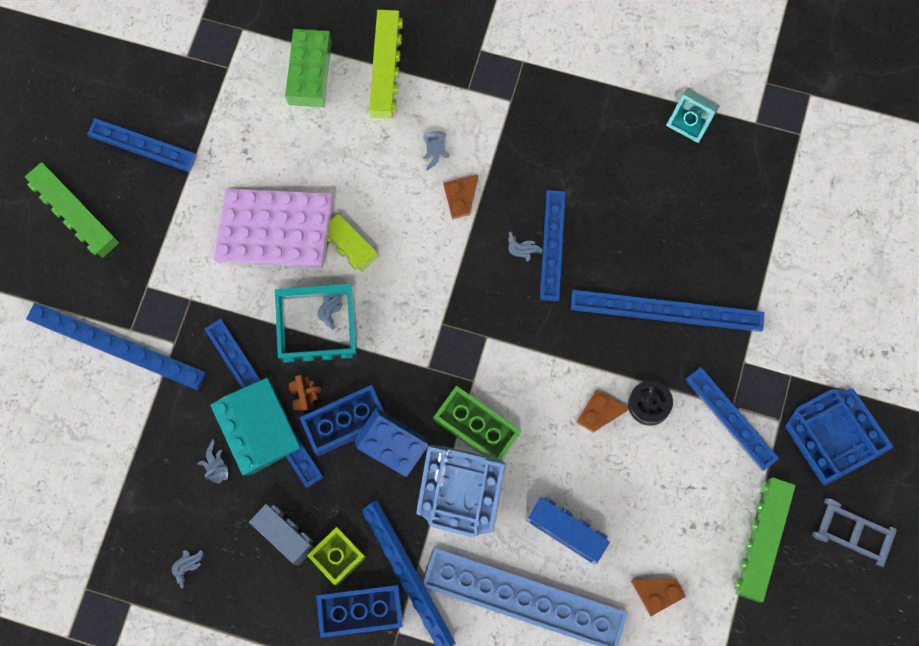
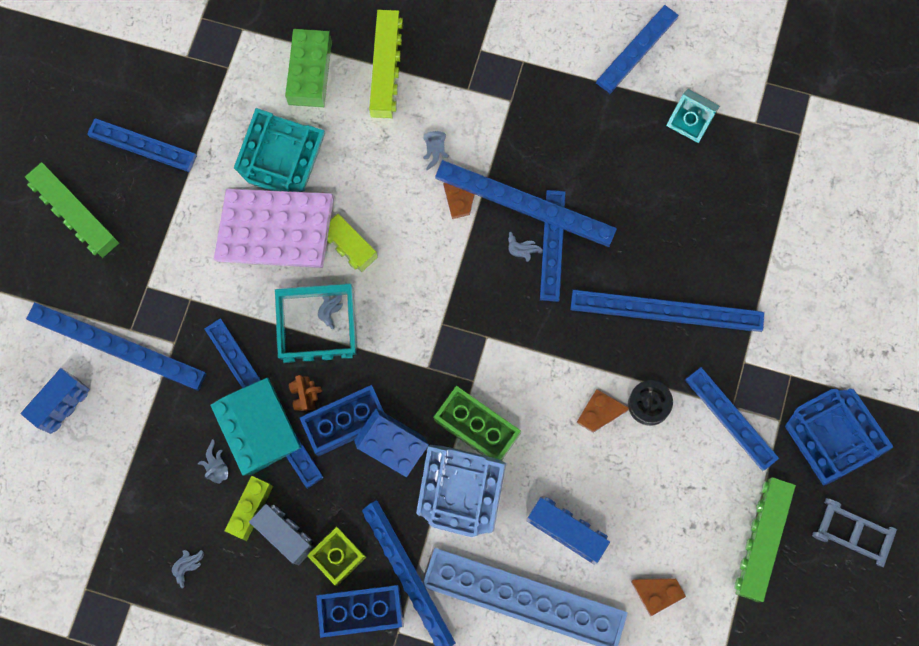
(55, 401): none -> blue brick
(249, 505): none -> lime brick
(278, 153): none -> teal wedge
(526, 203): none -> blue plate
(637, 49): none -> blue plate

